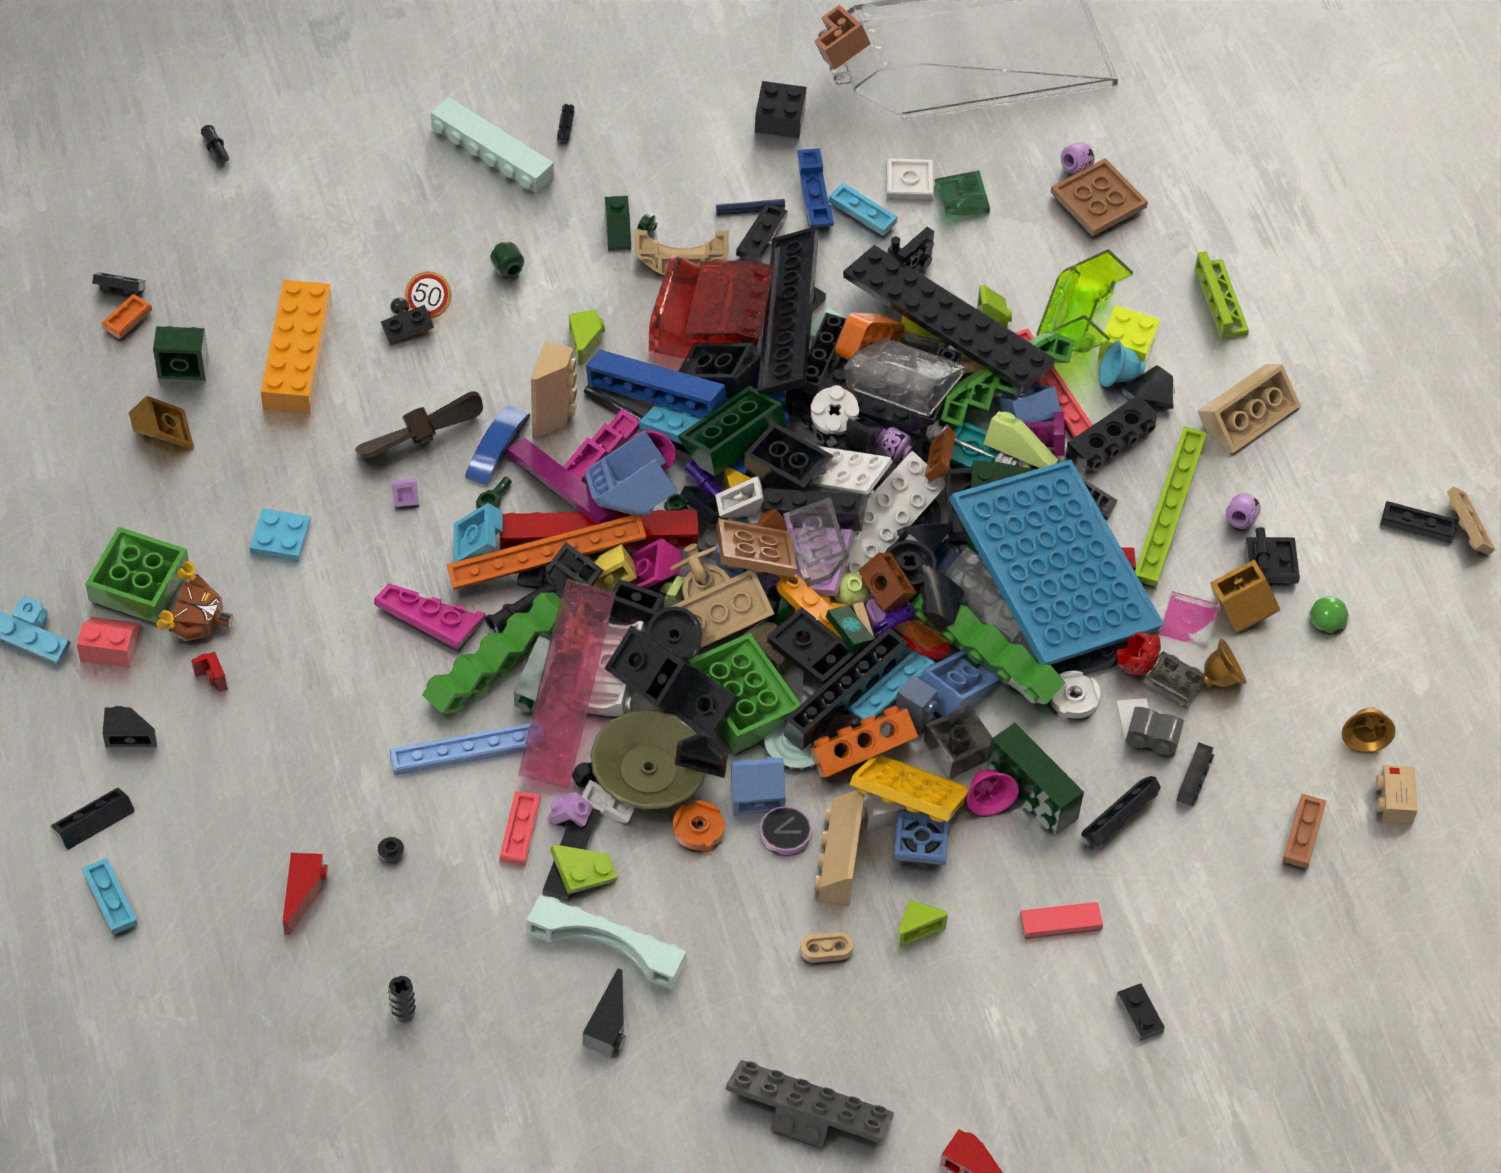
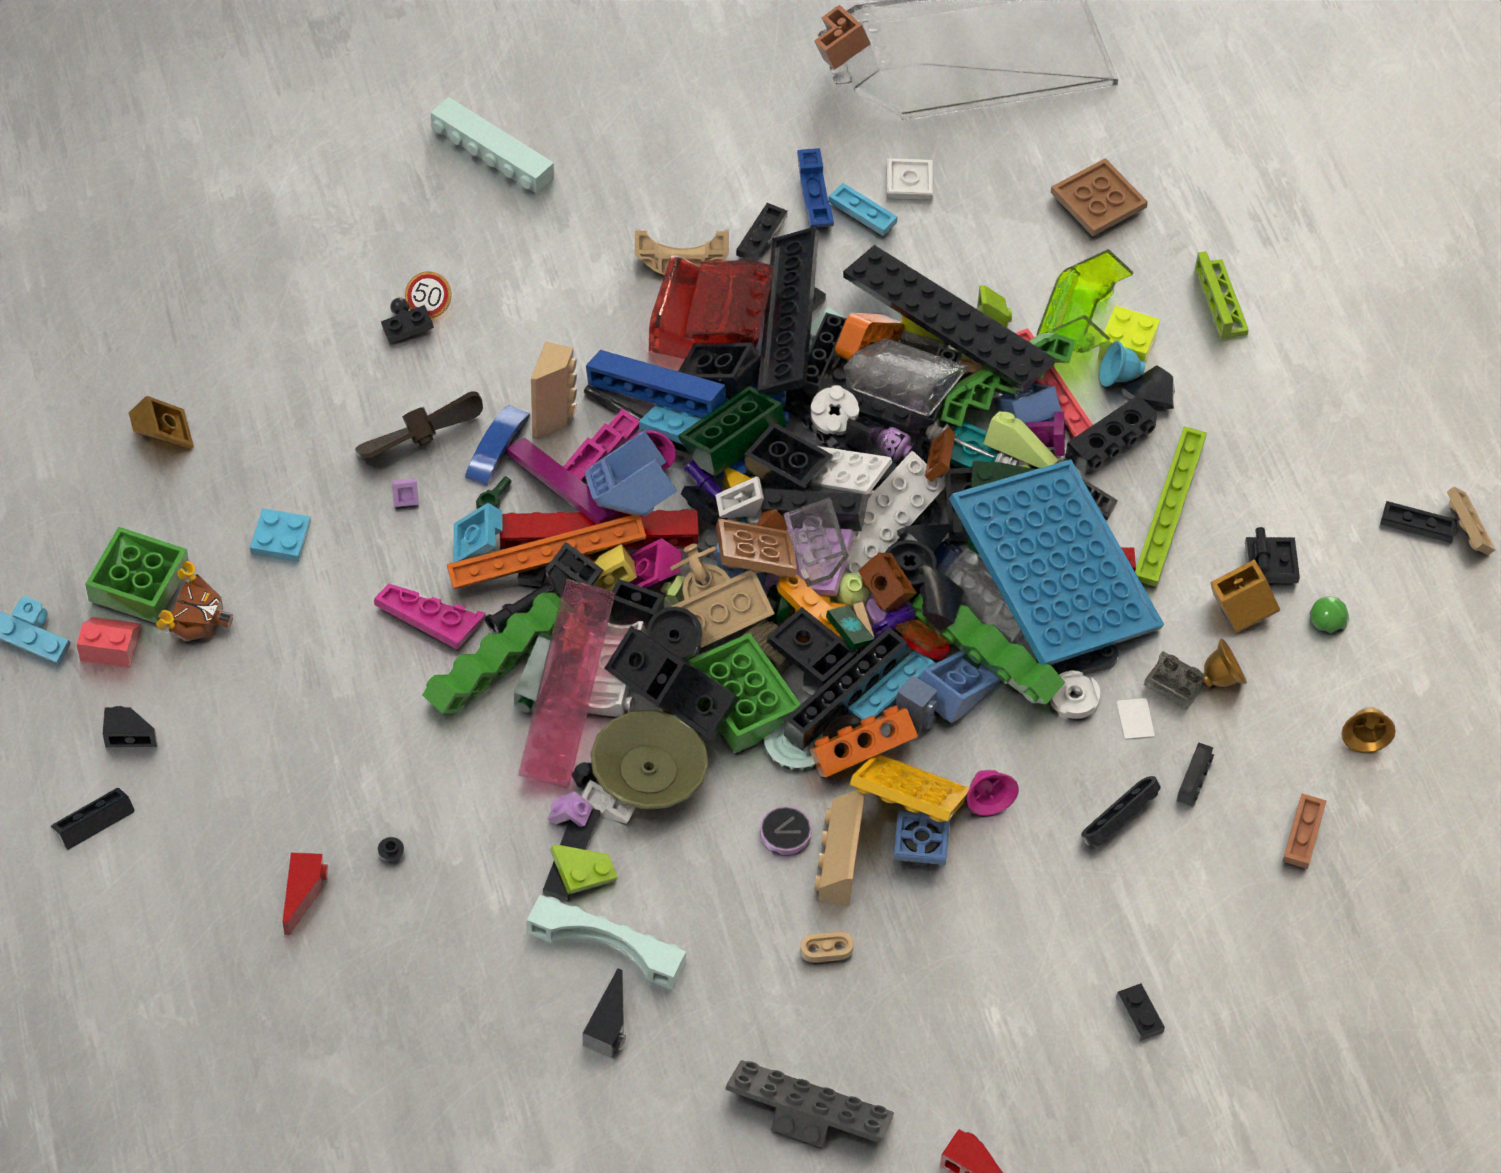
(109, 896): medium azure plate -> none
(126, 316): orange plate -> none
(127, 284): black plate -> none
(181, 353): dark green brick -> none
(210, 665): red bracket -> none
(214, 144): black axle -> none
(296, 346): light orange brick -> none
(402, 999): black axle -> none
(459, 749): light blue tile -> none
(507, 259): dark green head -> none
(520, 828): coral tile -> none
(565, 123): black axle -> none
(585, 333): lime slope -> none
(617, 223): dark green slope -> none
(648, 223): dark green plate -> none
(675, 500): dark green plate -> none
(698, 839): orange plate -> none
(702, 754): black slope -> none
(748, 206): dark blue bar -> none
(757, 785): medium blue slope -> none
(780, 109): black brick -> none
(880, 813): white slope -> none
(917, 252): black plate -> none
(919, 922): lime slope -> none
(958, 741): clear smoke brick -> none
(962, 194): clear green plate -> none
(1041, 782): dark green brick -> none
(1061, 919): coral tile -> none
(1077, 157): lavender head -> none
(1140, 653): red hair -> none
(1154, 731): dark grey brick -> none
(1189, 619): clear tile -> none
(1243, 511): lavender head -> none
(1250, 407): tan slope -> none
(1397, 794): tan brick -> none

